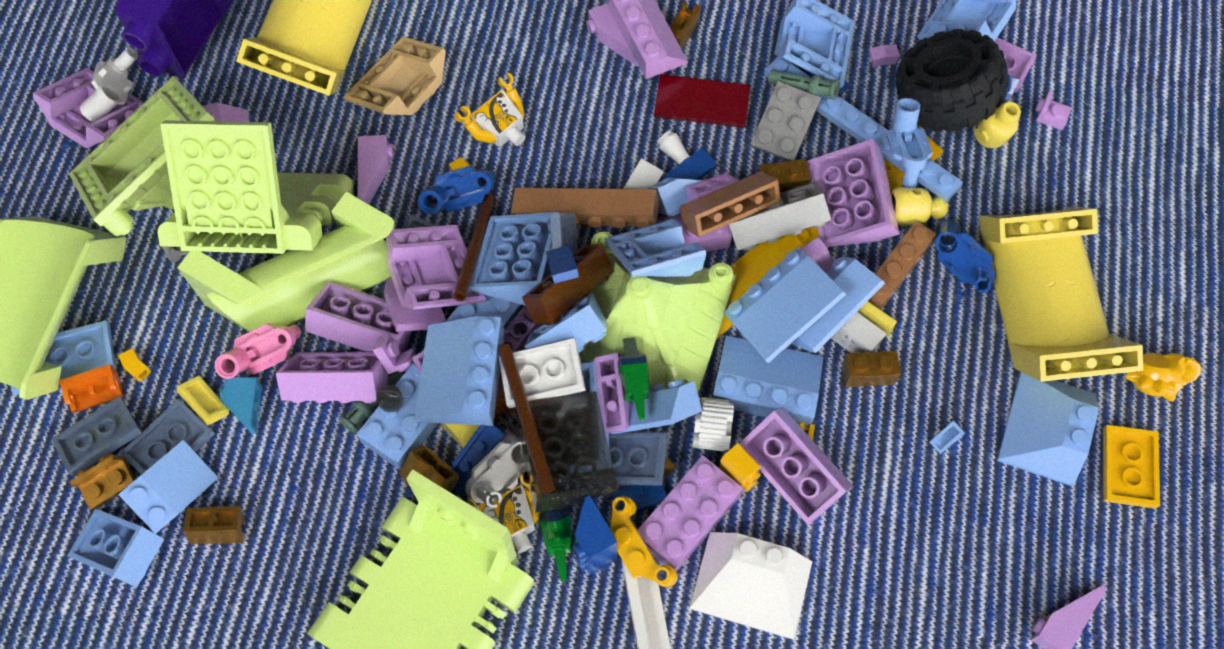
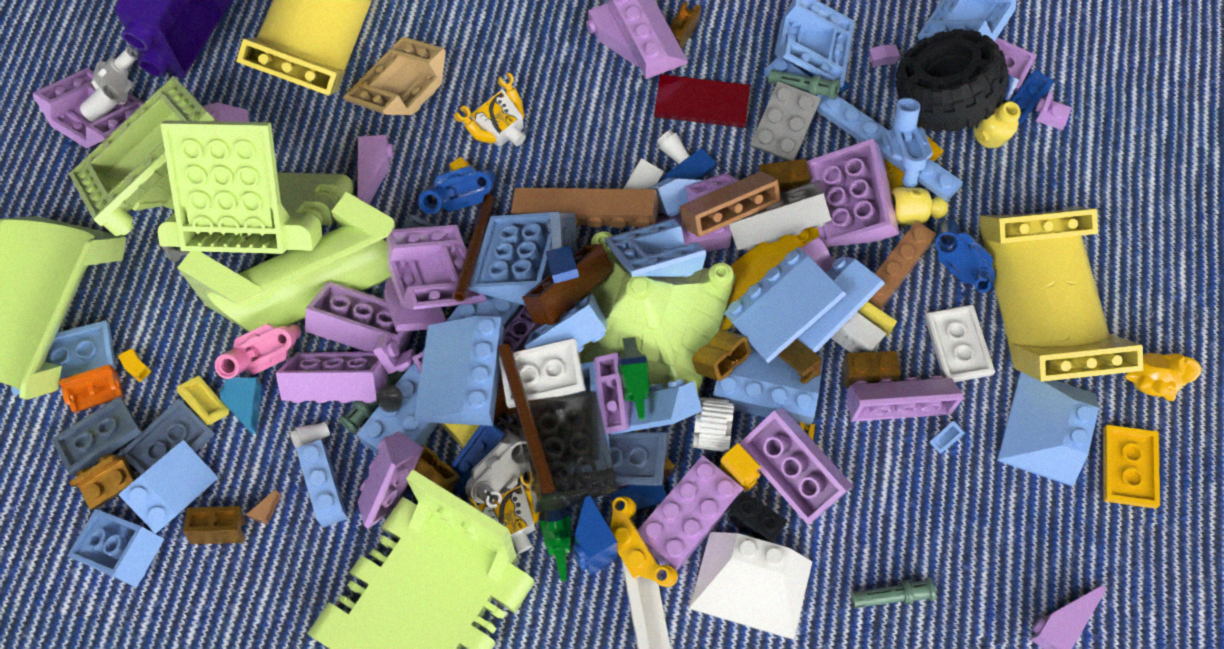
(264, 510): none -> medium nougat piece
(309, 433): none -> white cone
(321, 483): none -> light blue brick
(387, 477): none -> lavender slope
(721, 355): none -> pearl gold brick
(755, 519): none -> black brick
(803, 360): none -> pearl gold hinge
(903, 398): none -> lavender slope
(905, 592): none -> sand green pin
(959, 343): none -> white tile
(1030, 93): none -> blue tile

